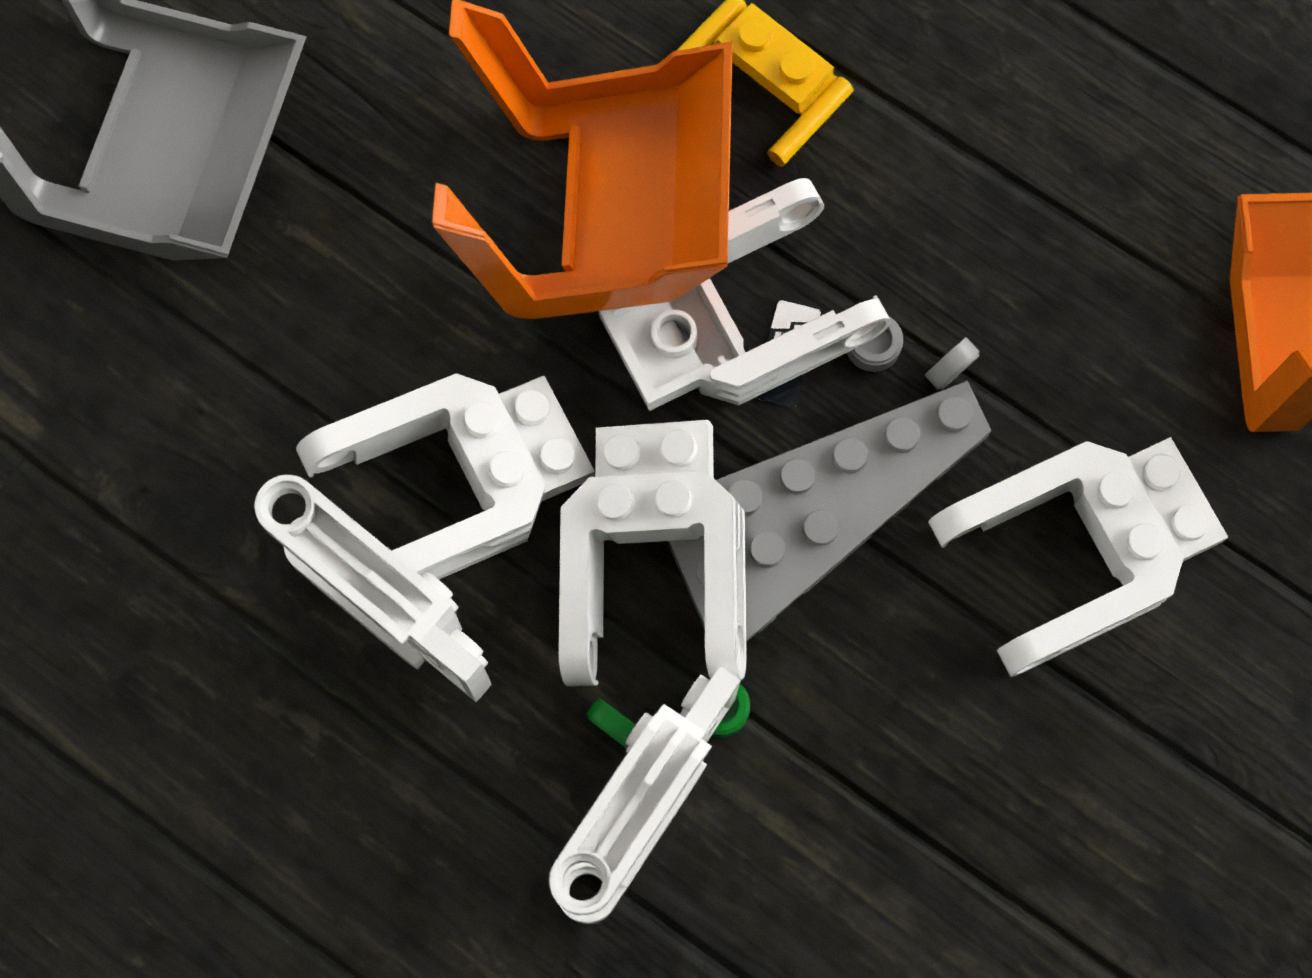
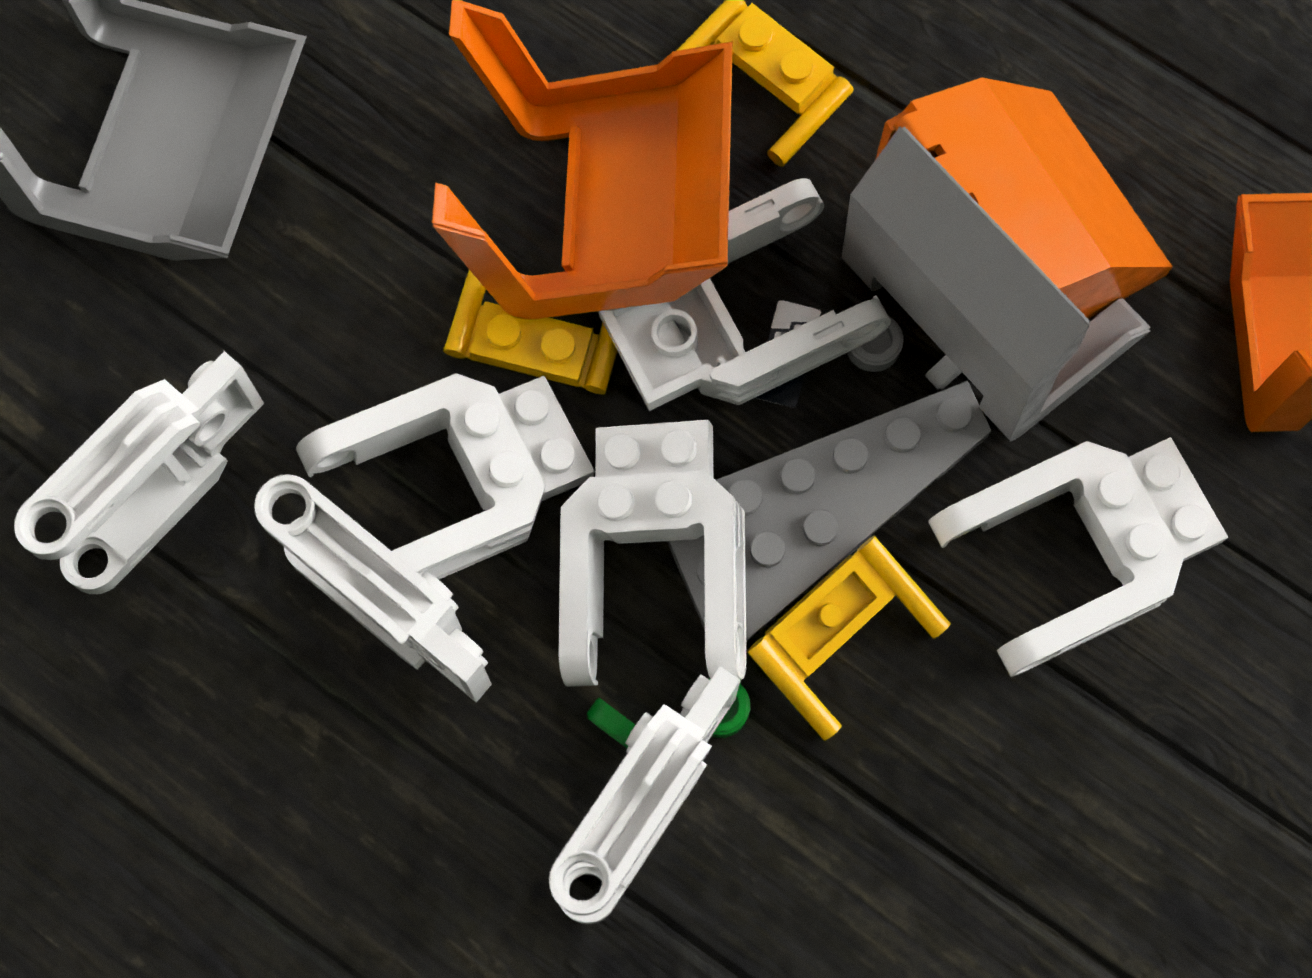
(140, 472): none -> white plate
(529, 346): none -> yellow plate
(830, 618): none -> yellow plate
(976, 289): none -> light grey piece
(1040, 185): none -> orange windscreen

